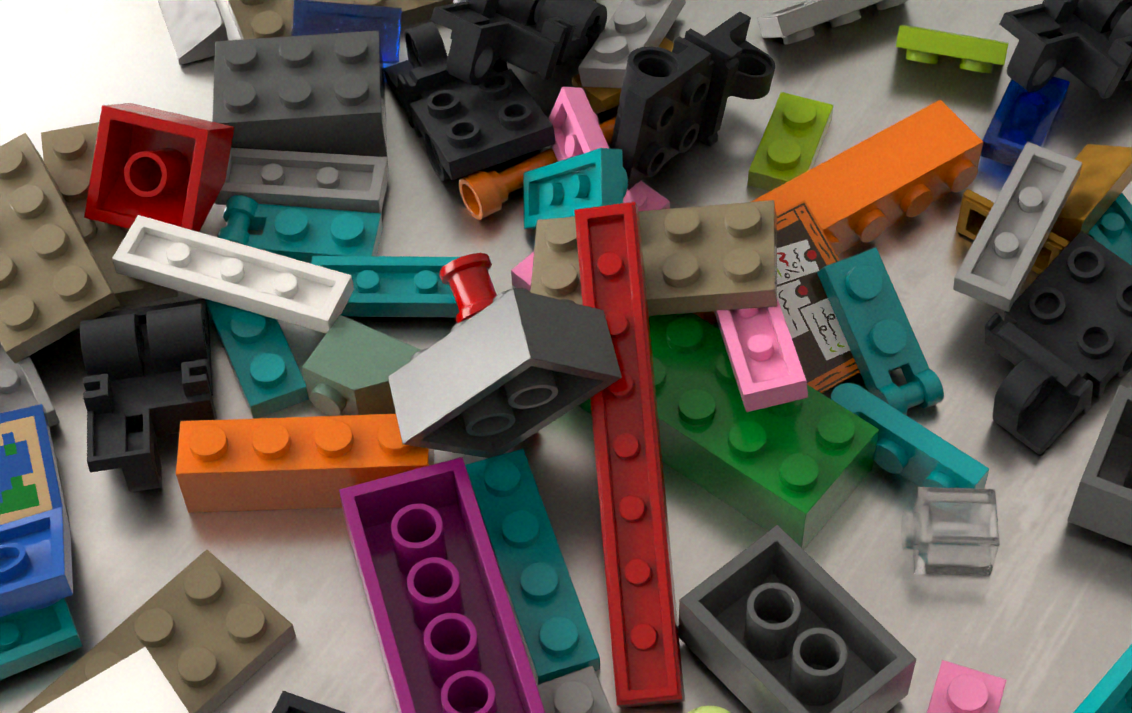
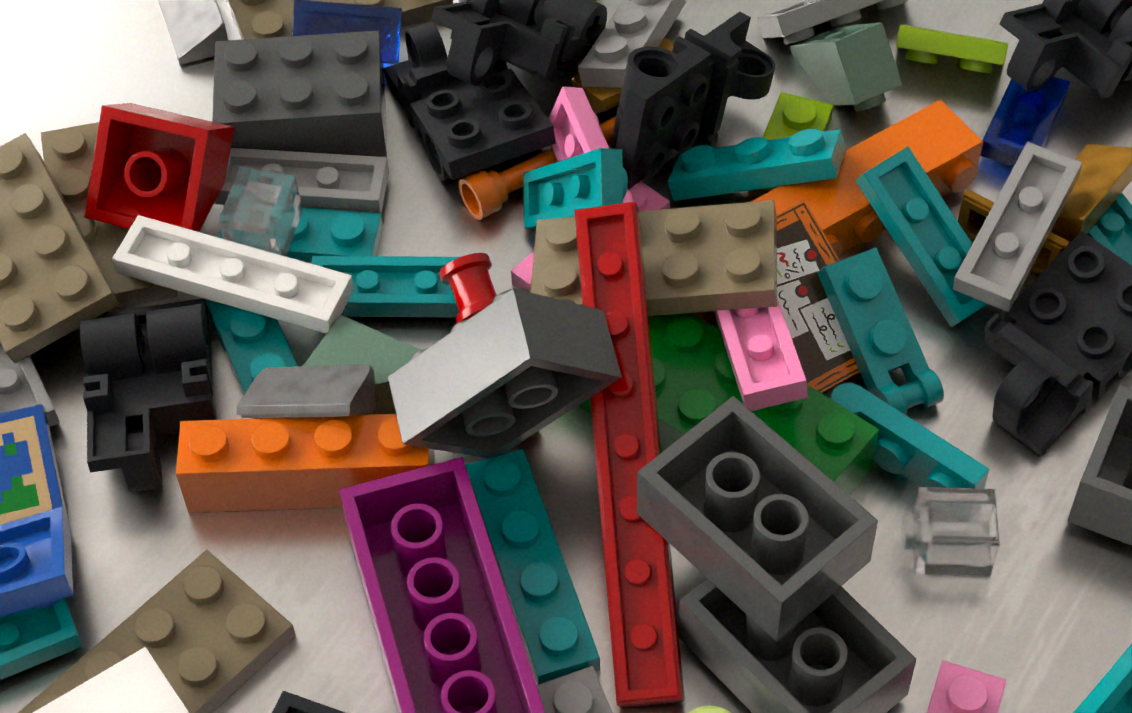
(262, 210): none -> clear brick
(310, 392): none -> flat silver slope
(755, 517): none -> dark grey brick
(757, 164): none -> teal plate
(850, 64): none -> sand green slope
(921, 229): none -> teal plate

